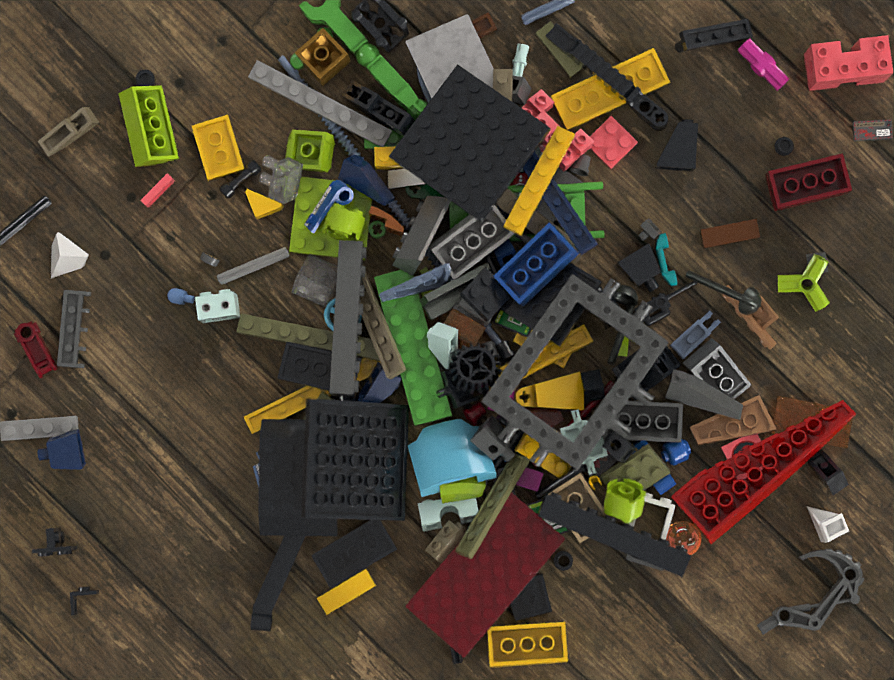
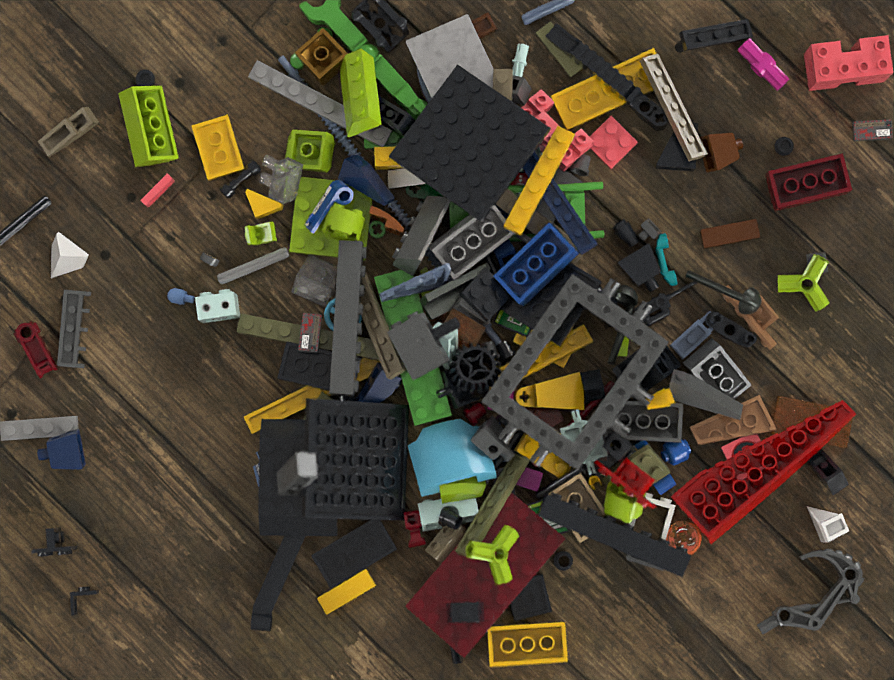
(260, 234): none -> lime bracket
(297, 474): none -> dark grey brick
(310, 333): none -> tile
(359, 92): none -> lime slope
(413, 523): none -> dark red leg
(420, 344): none -> dark grey piece
(449, 519): none -> black piece
(465, 612): none -> black torso
(498, 564): none -> lime piece
(625, 232): none -> black cone
(632, 478): none -> red bracket
(661, 399): none -> yellow cone
(673, 107): none -> dark tan plate
(721, 150): none -> reddish brown torso
(739, 336): none -> black connector

